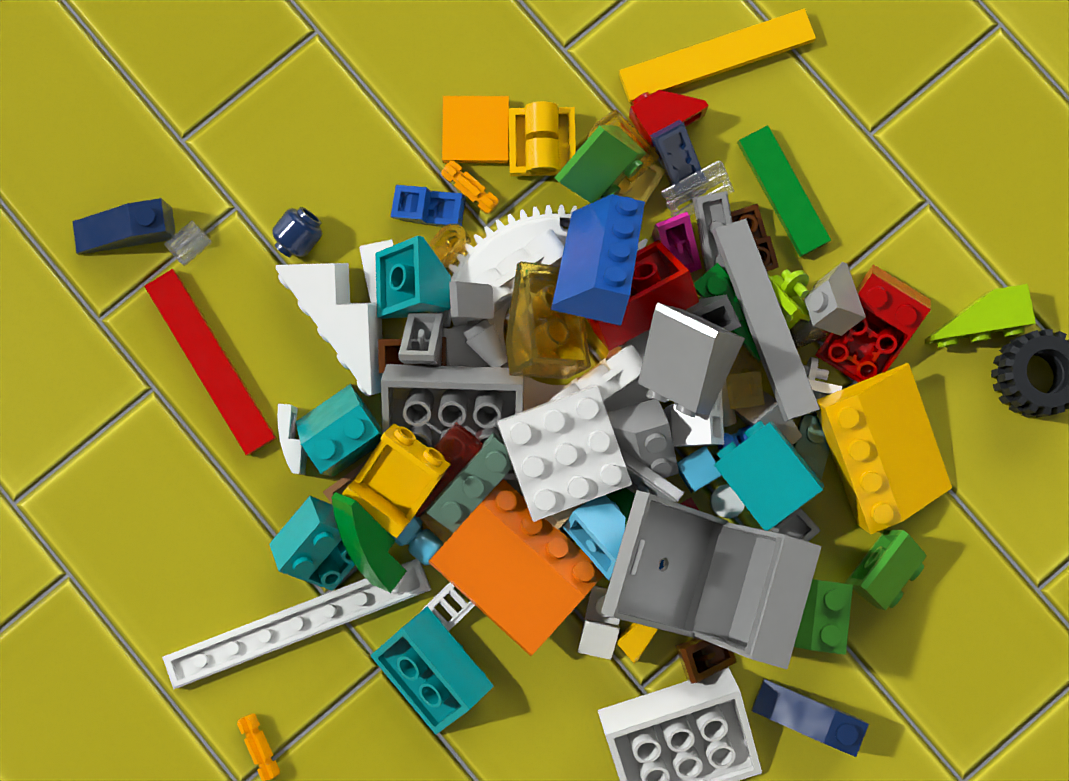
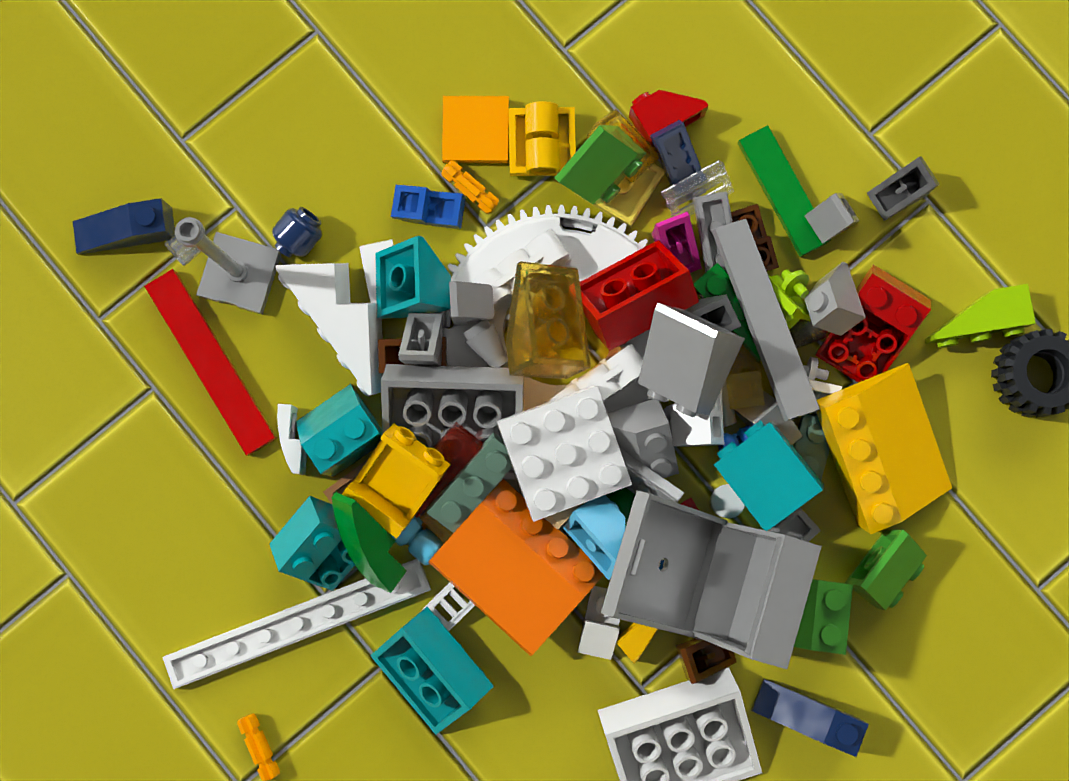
(235, 269): none -> light grey tile
(443, 244): clear yellow plate -> none
(599, 259): blue slope -> none
(698, 469): medium azure piece -> none
(718, 55): yellow tile -> none
(831, 217): none -> light grey slope
(903, 188): none -> flat silver slope

